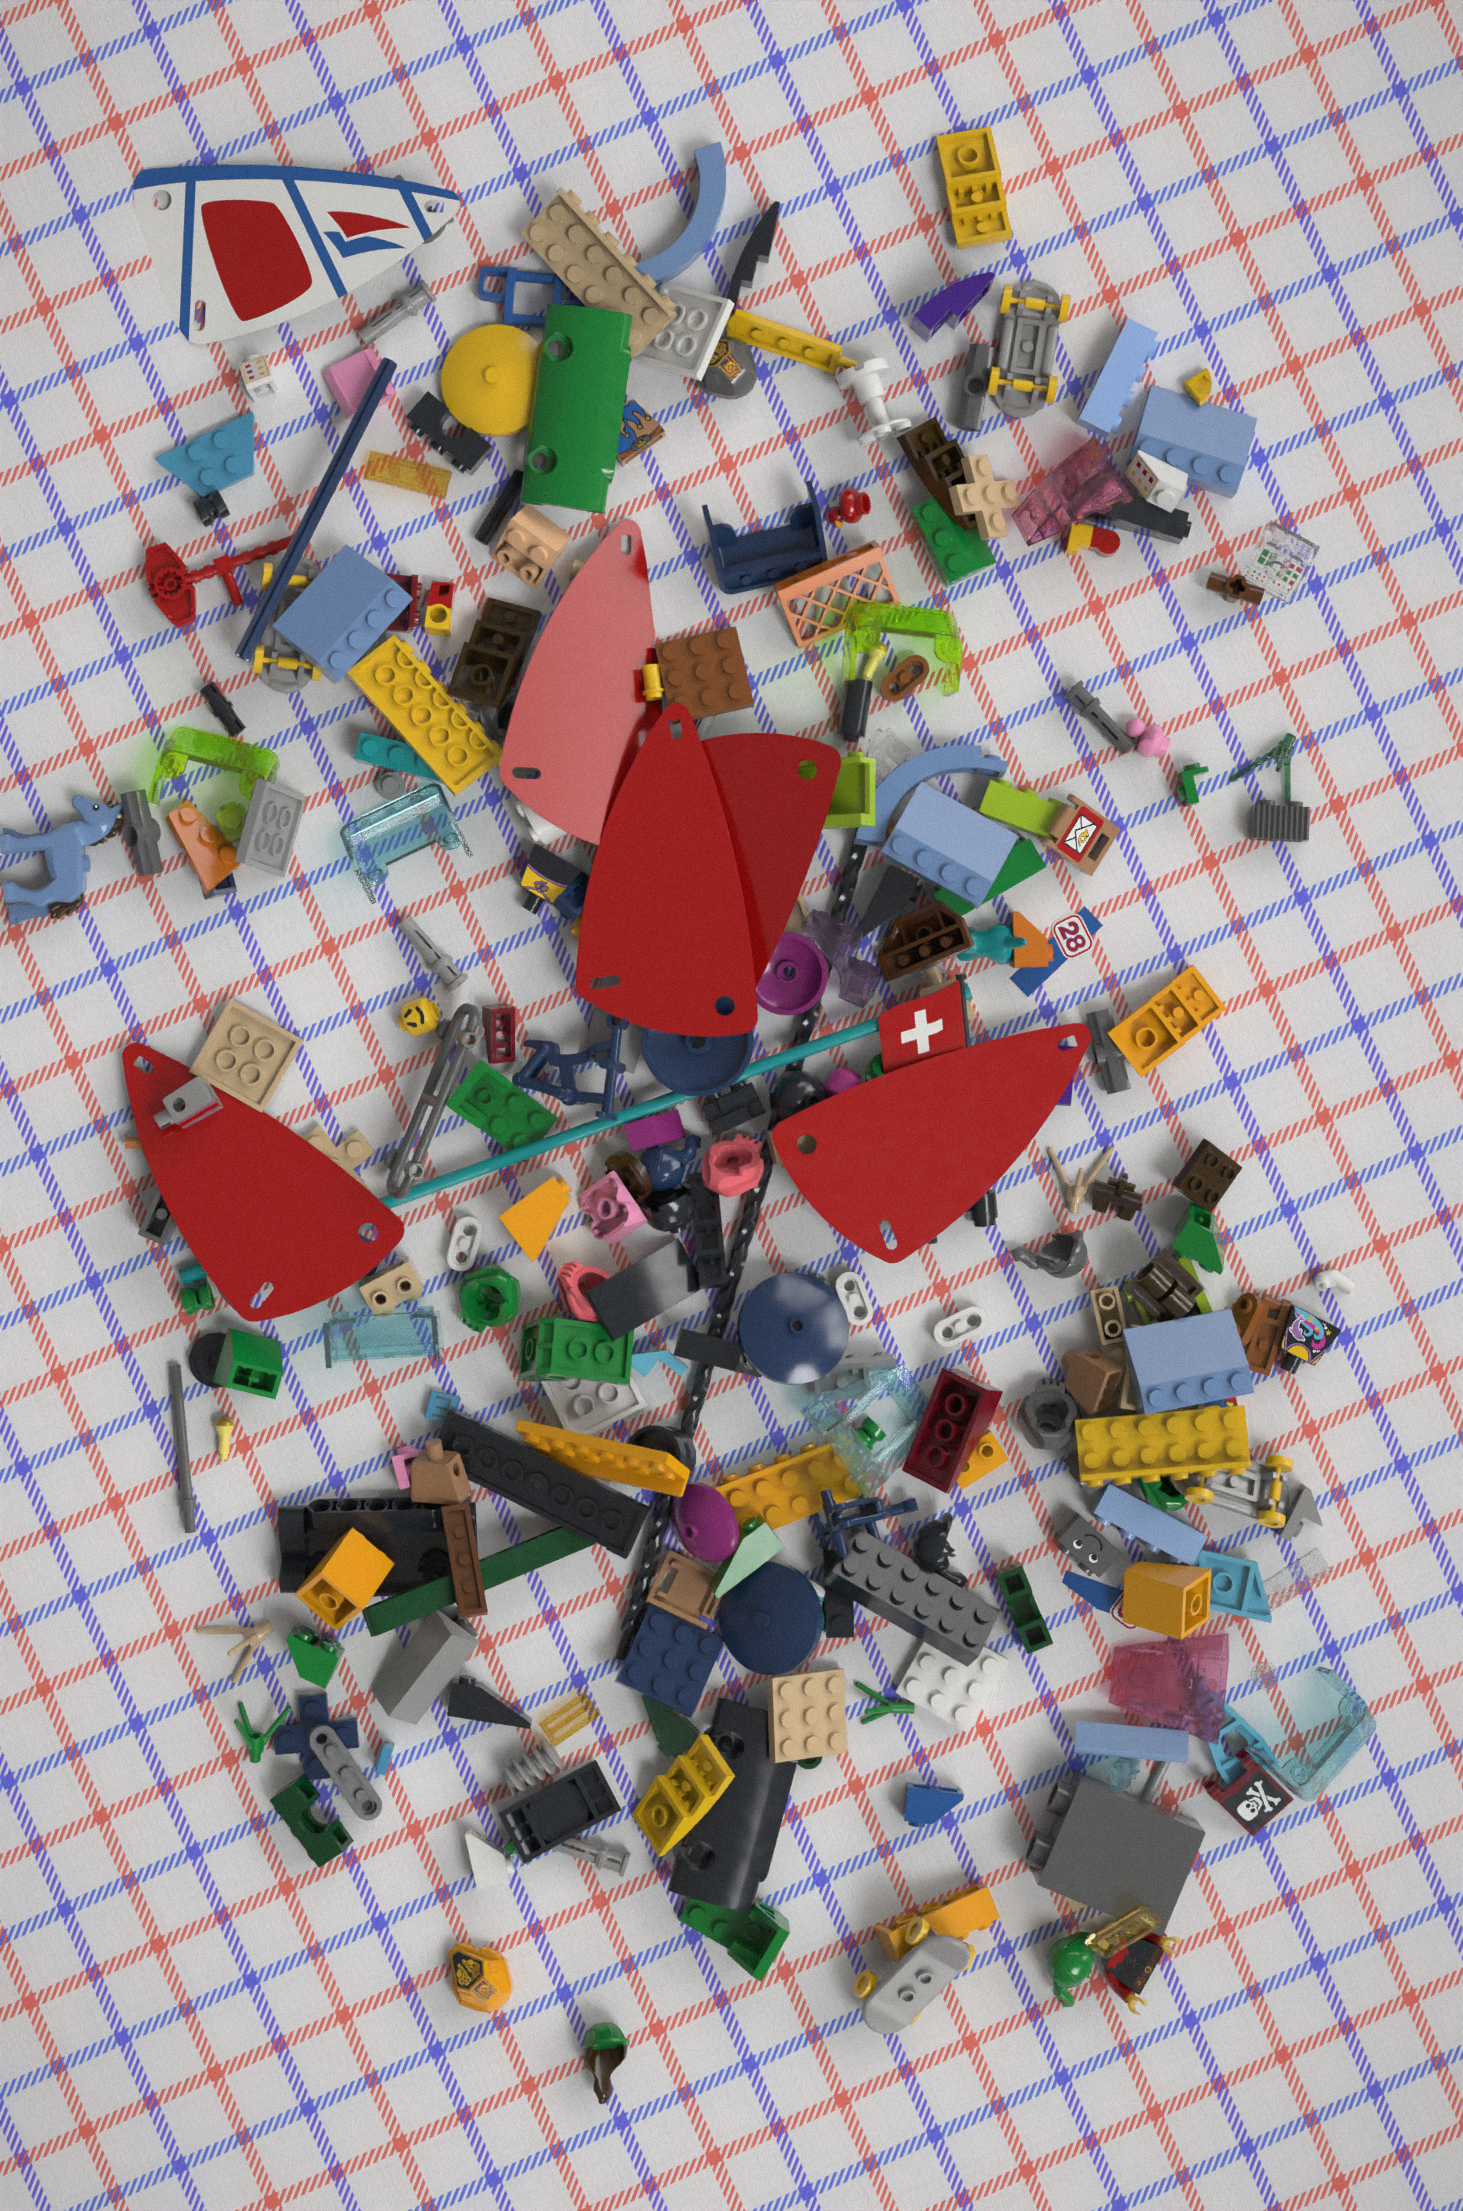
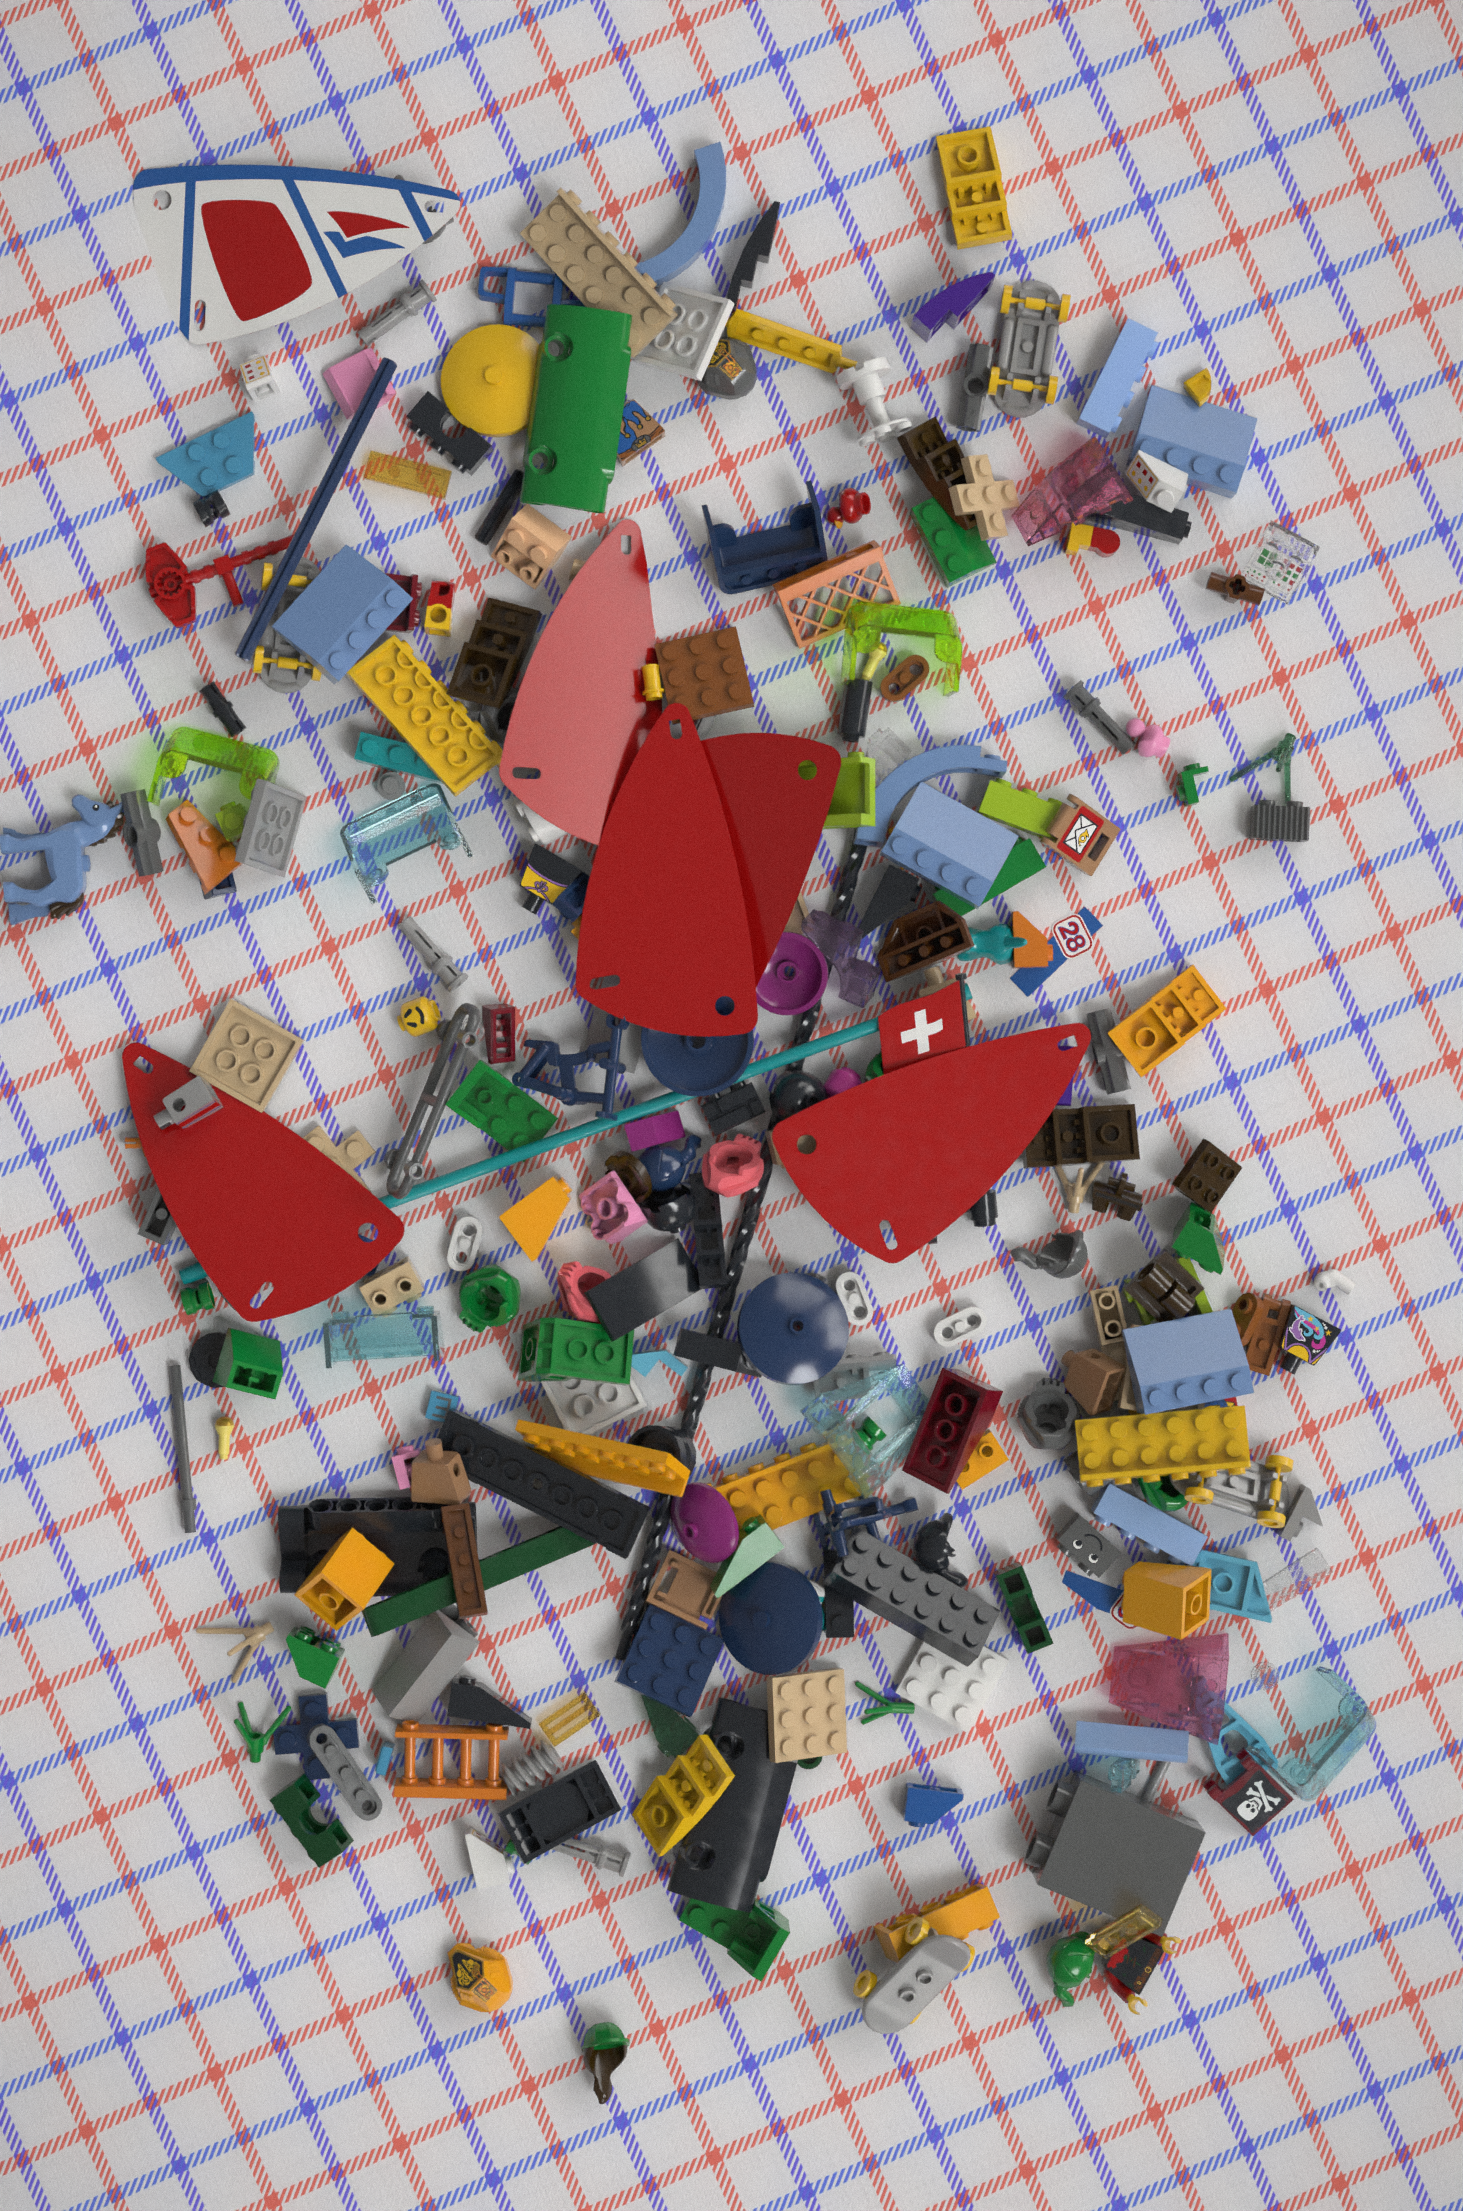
(437, 1785): none -> orange fence
(1085, 1137): none -> dark brown slope

